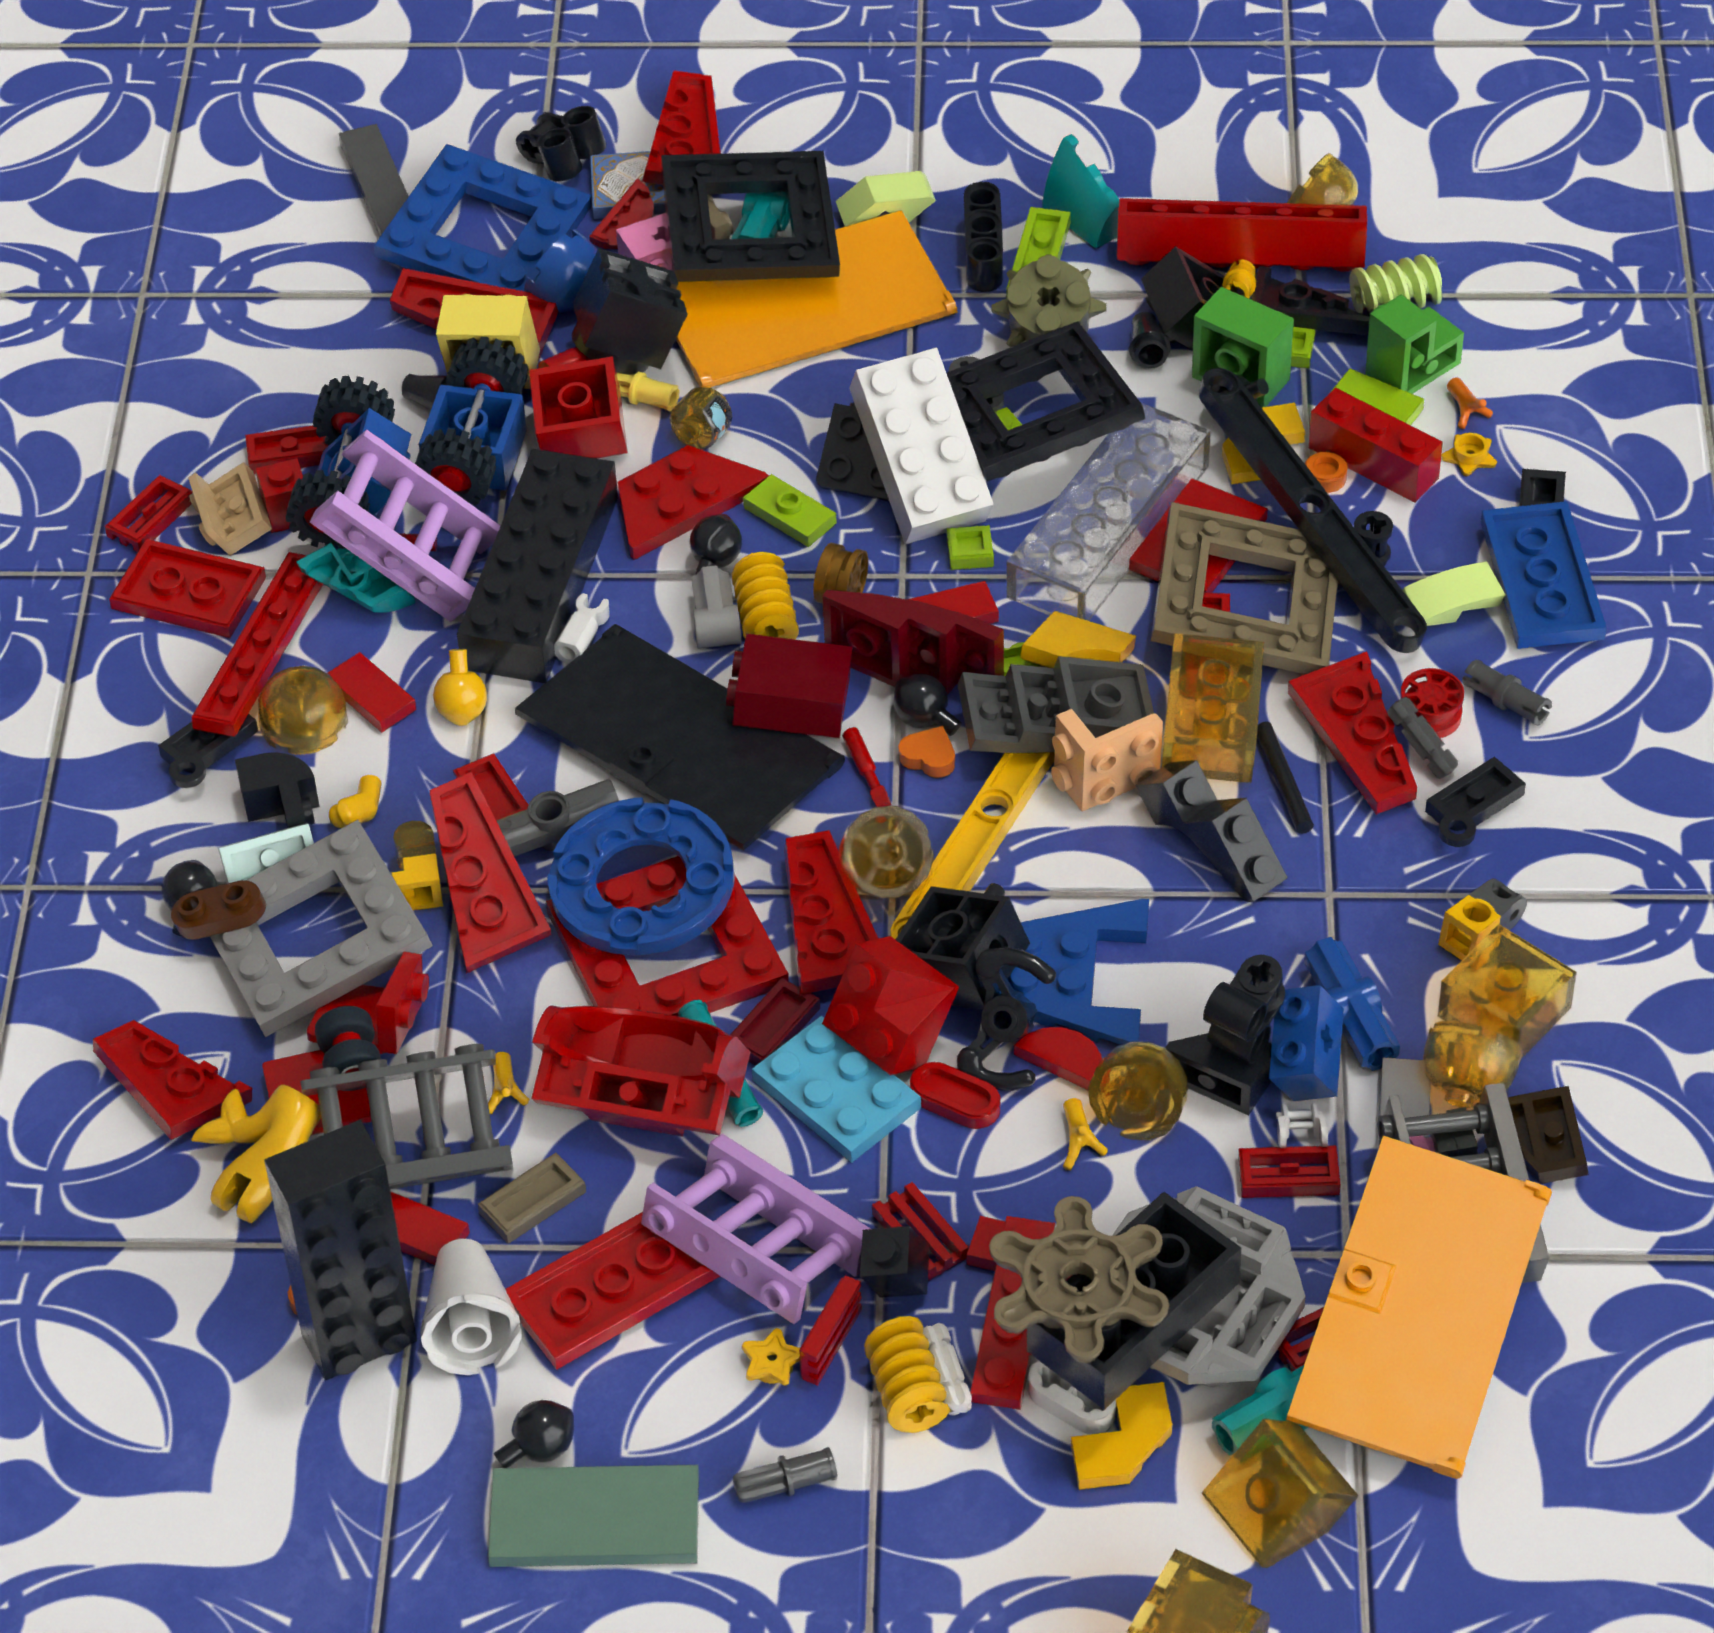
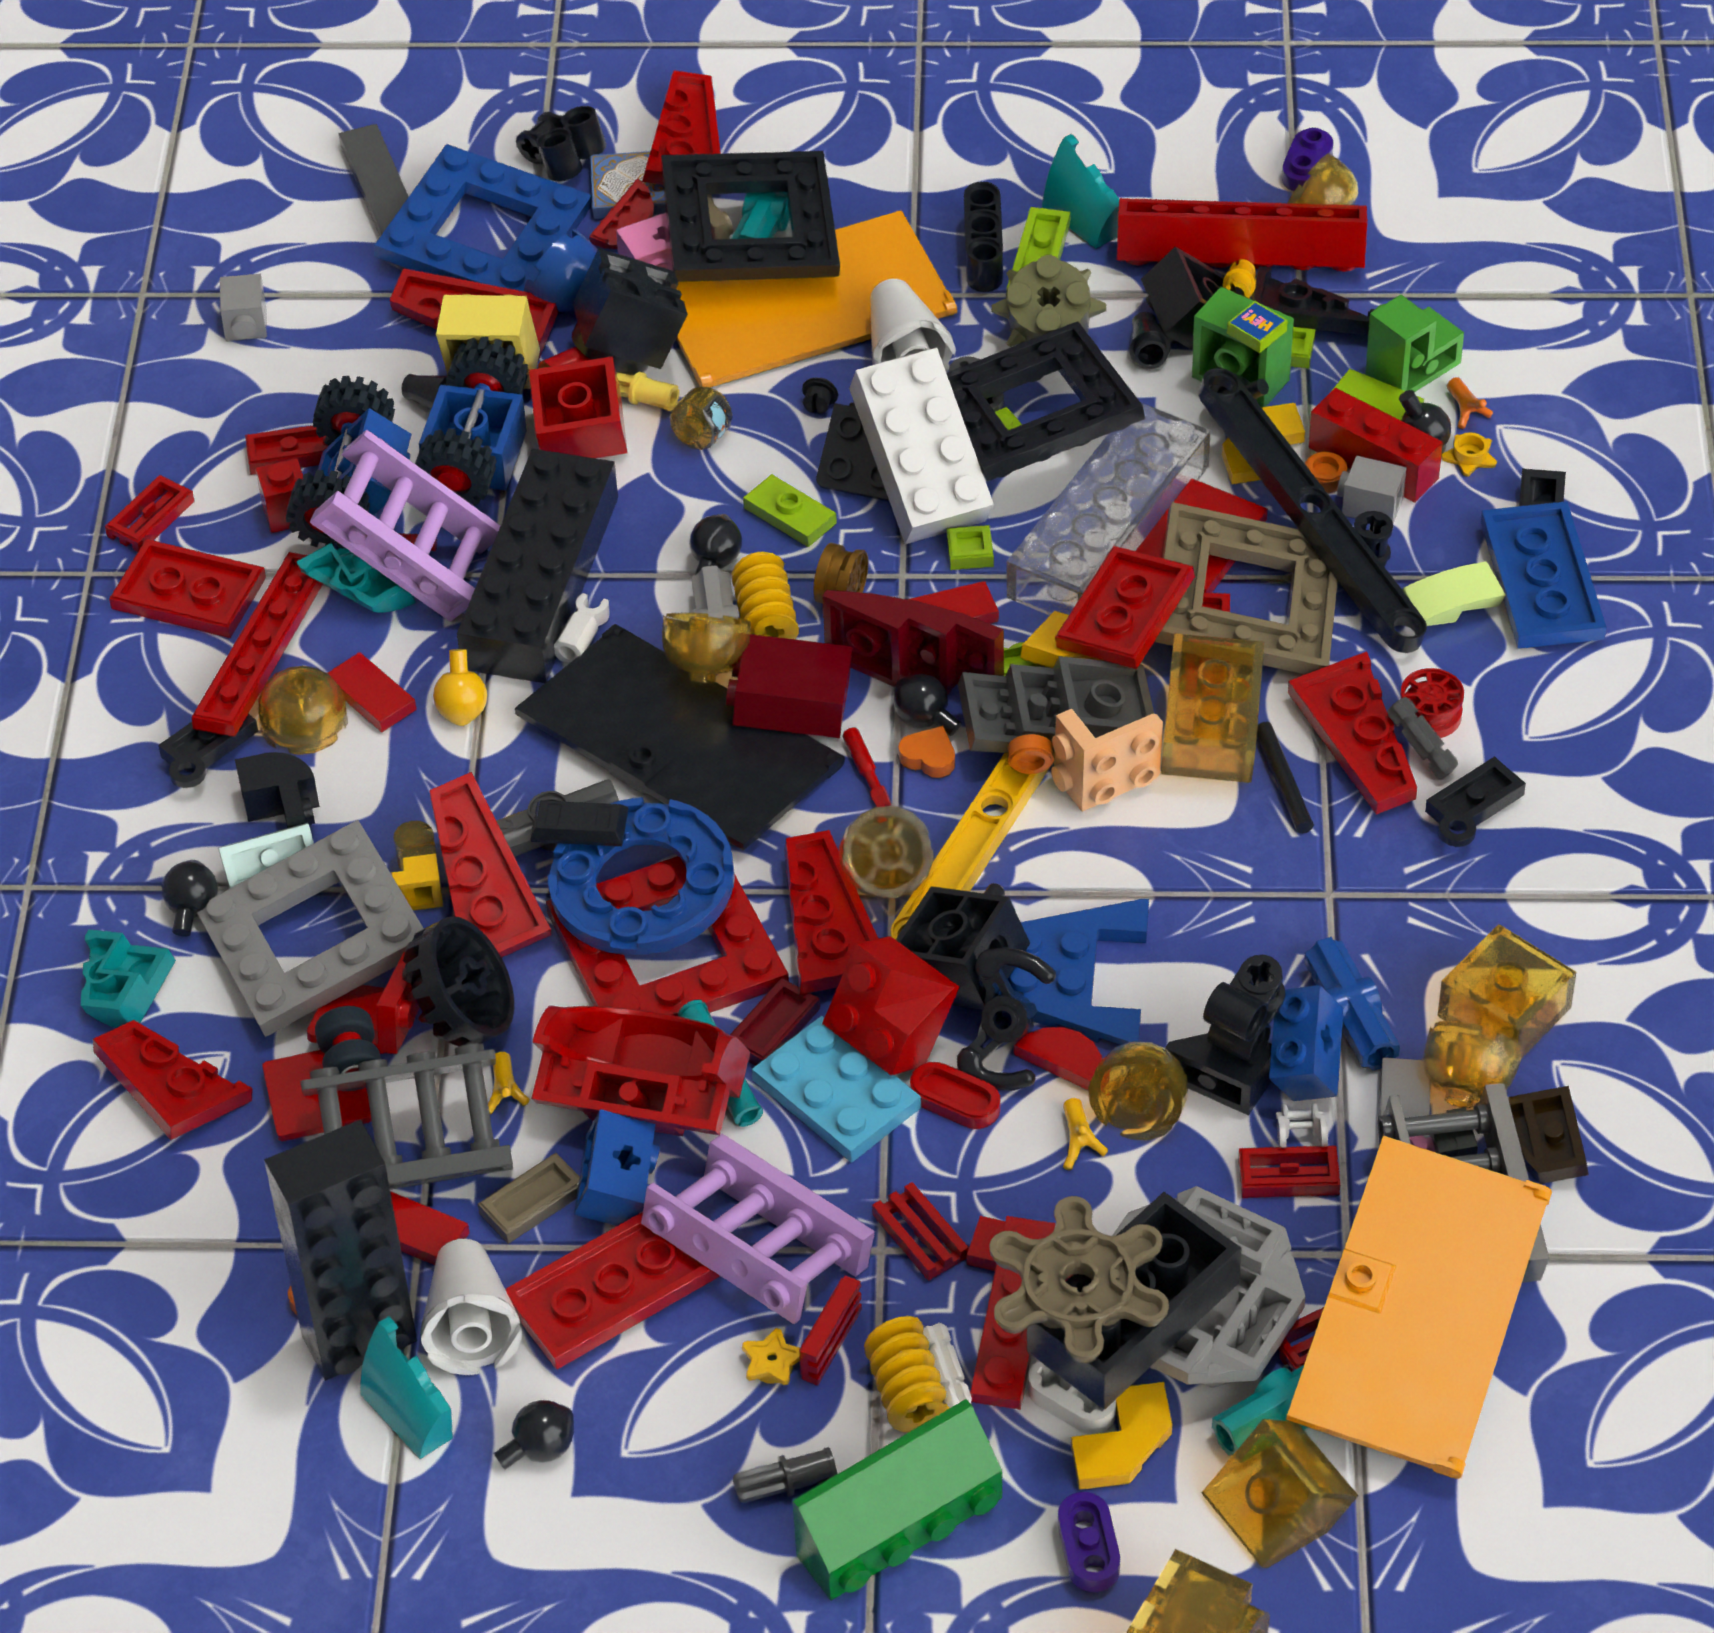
(121, 977): none -> teal slope
(218, 909): reddish brown plate -> none
(230, 509): tan bracket -> none
(243, 307): none -> light grey brick
(278, 1126): yellow piece -> none
(360, 806): yellow arm -> none
(404, 1393): none -> teal slope
(471, 990): none -> black gear
(495, 785): red tile -> none
(579, 823): none -> black tile
(594, 1515): sand green tile -> none
(615, 1168): none -> blue brick
(678, 493): red wing -> none
(704, 643): none -> clear yellow cylinder
(819, 394): none -> black piece
(886, 192): yellowish green slope -> none
(894, 1261): black brick -> none
(896, 1501): none -> slope
(905, 325): none -> white cone
(1030, 754): none -> orange tile
(1089, 1545): none -> dark purple plate
(1125, 607): none -> red tile
(1220, 828): black arch -> none
(1257, 326): none -> tile
(1304, 154): none -> dark purple plate
(1372, 487): none -> light grey brick
(1384, 283): yellowish green piece -> none
(1425, 417): none -> black piece
(1478, 915): yellow leg -> none
(1507, 692): dark grey pin -> none

